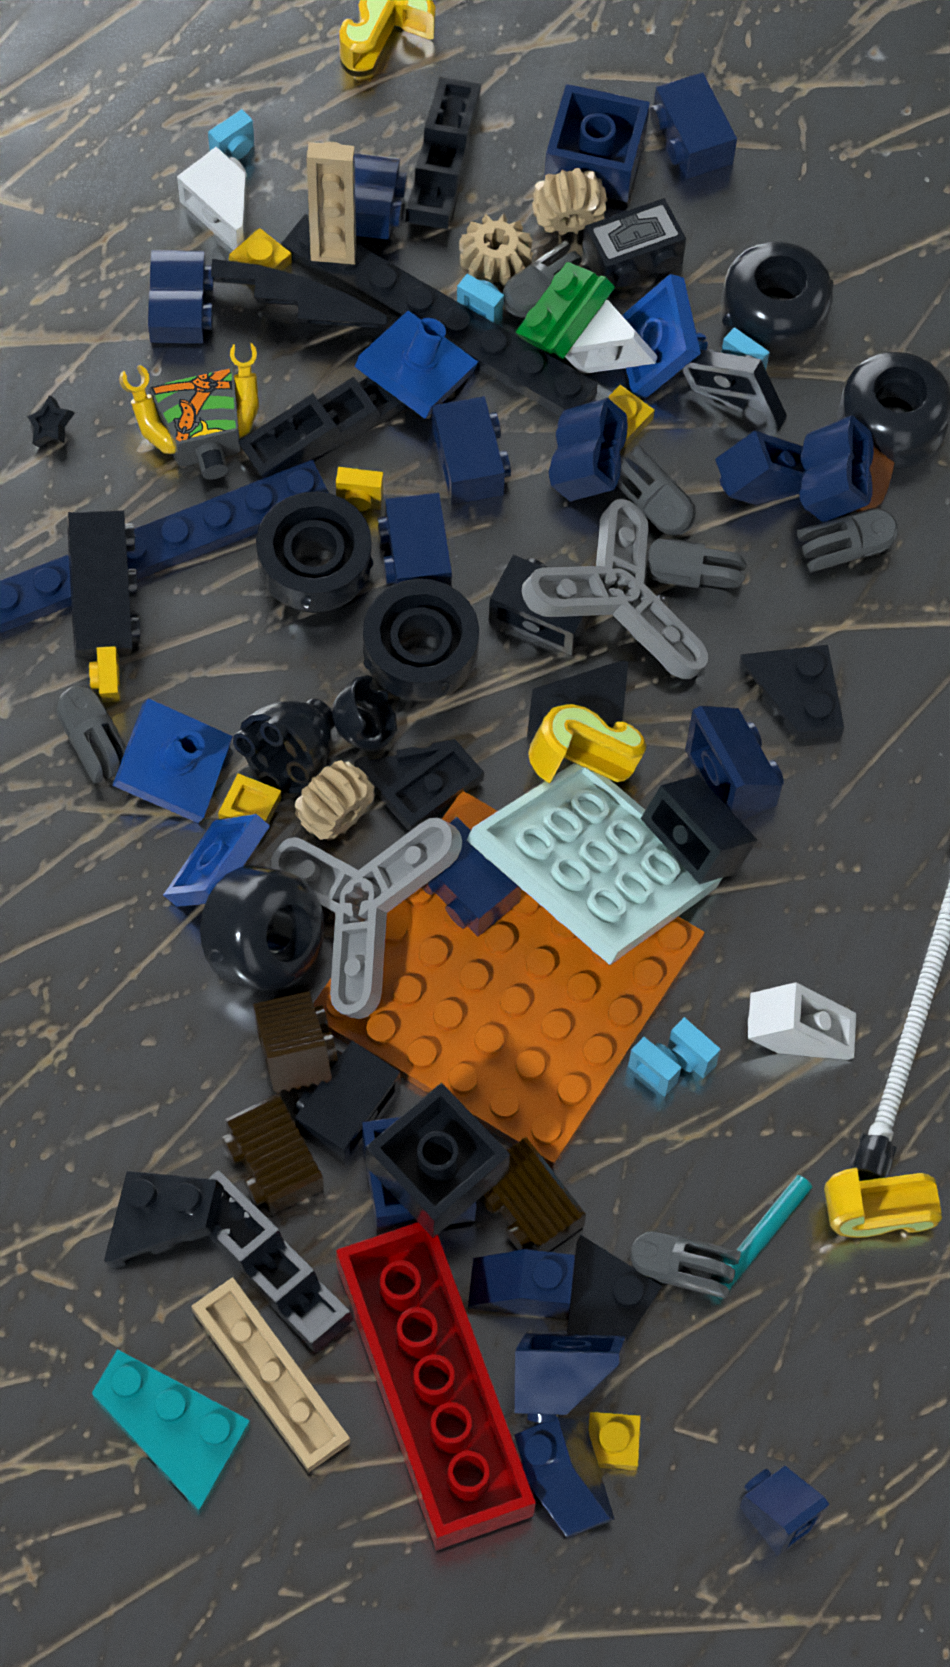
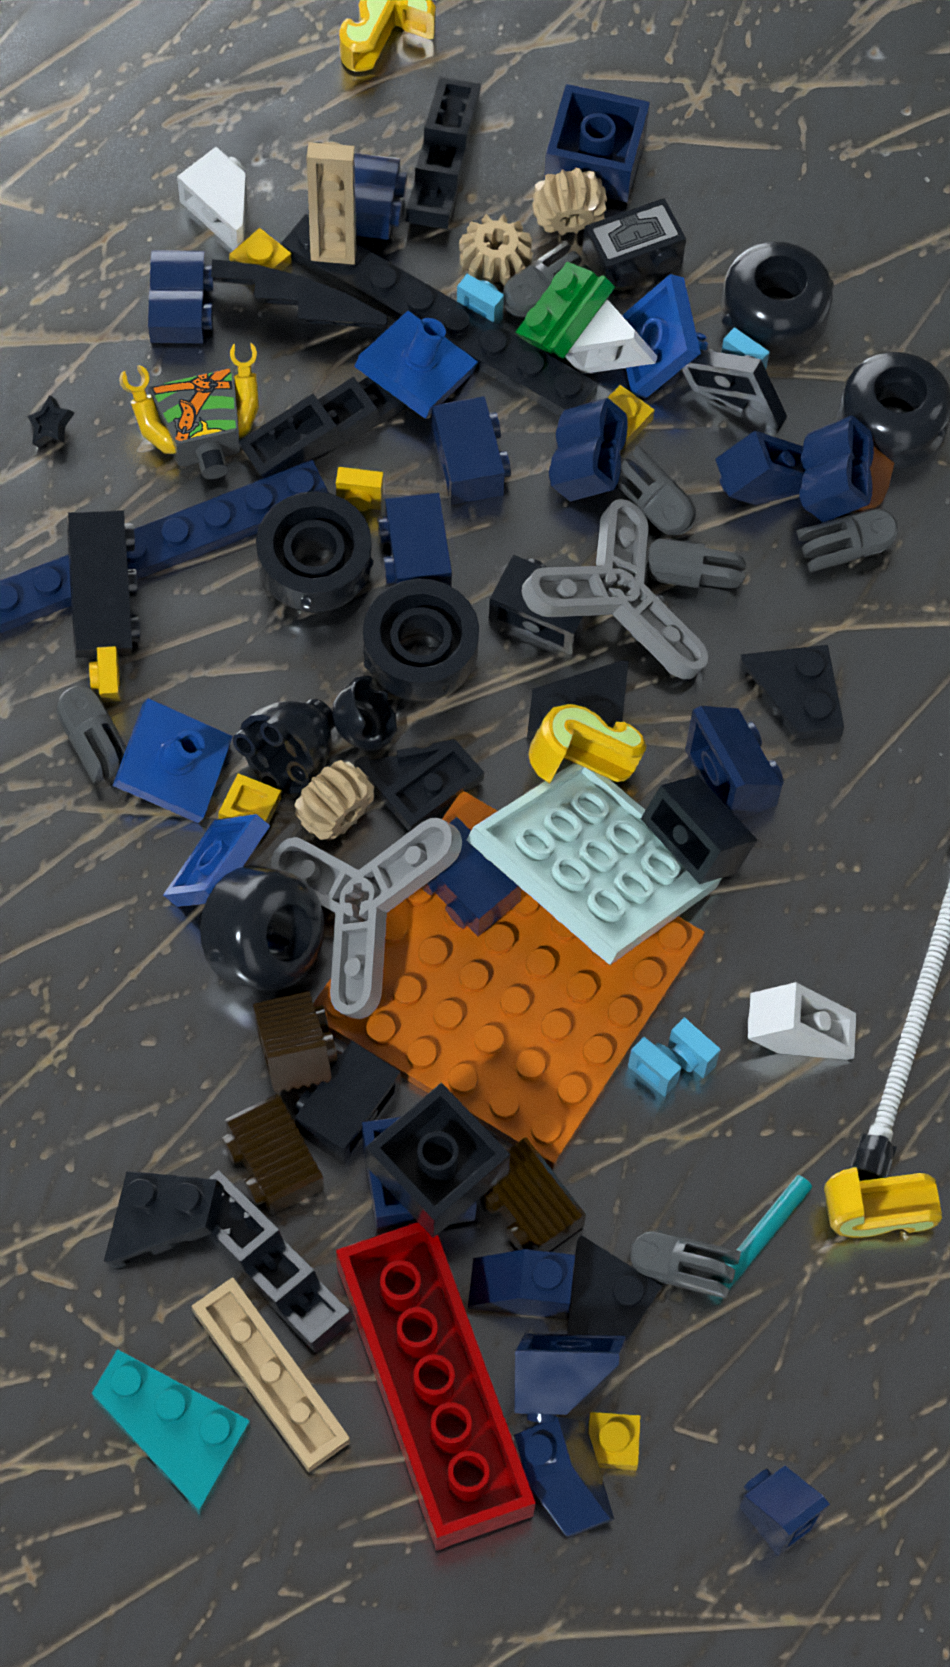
(233, 135): medium azure plate -> none
(693, 125): dark blue brick -> none

